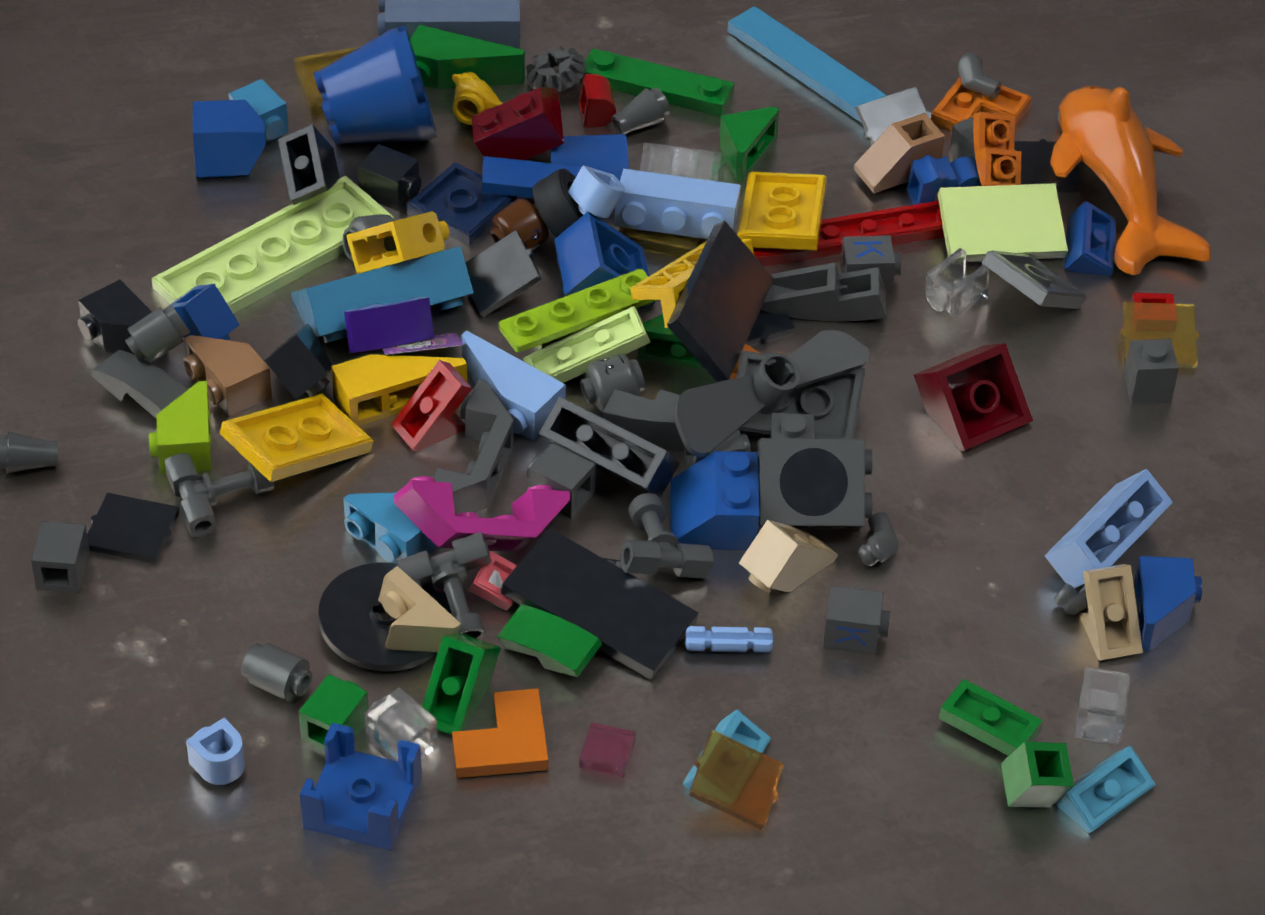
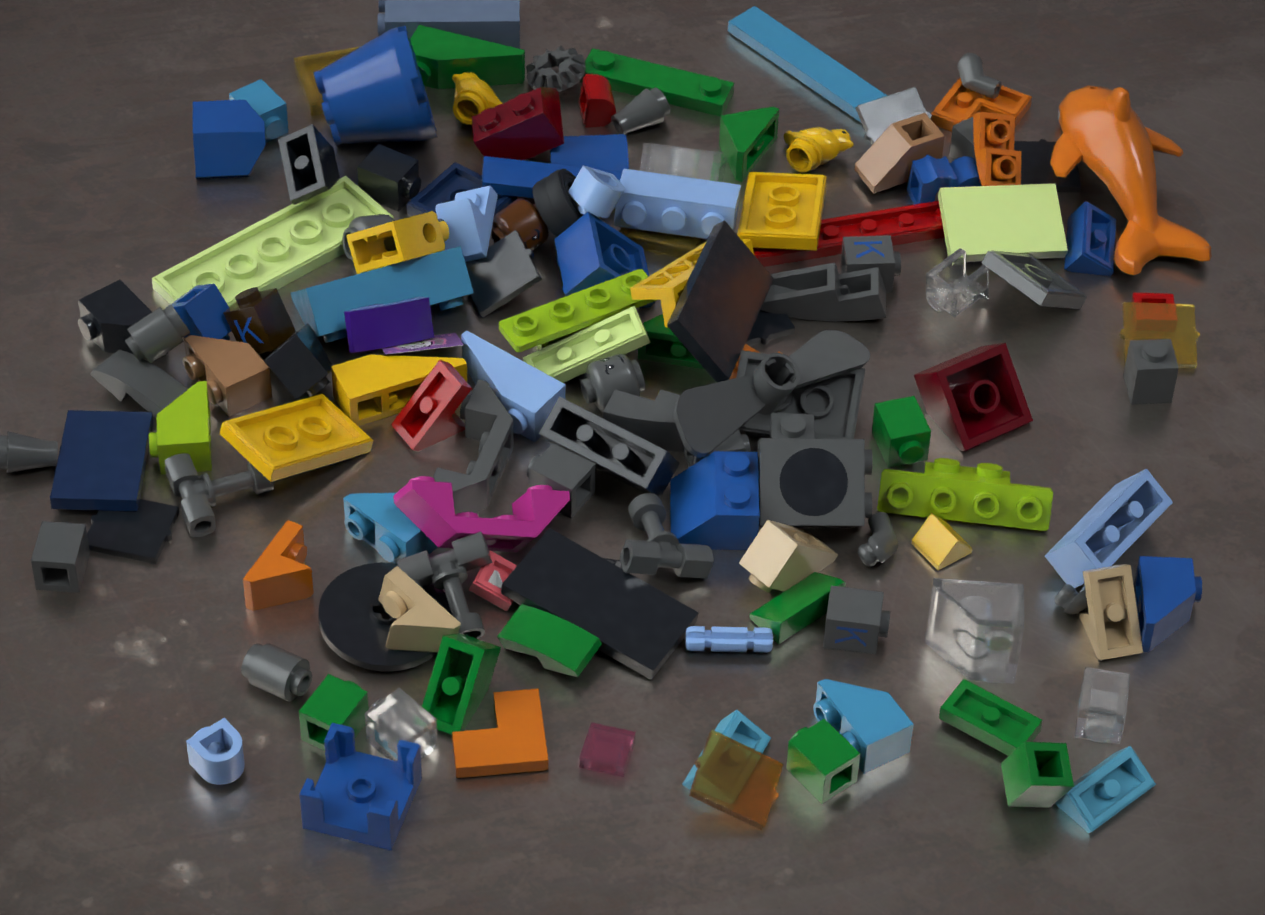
(102, 460): none -> dark blue tile
(260, 319): none -> dark brown brick
(279, 571): none -> orange slope
(469, 221): none -> light blue slope
(796, 606): none -> green slope
(815, 147): none -> yellow animal
(822, 760): none -> green brick
(866, 720): none -> dark azure slope
(901, 431): none -> green brick
(940, 543): none -> yellow slope
(965, 495): none -> lime bracket
(977, 627): none -> clear slope

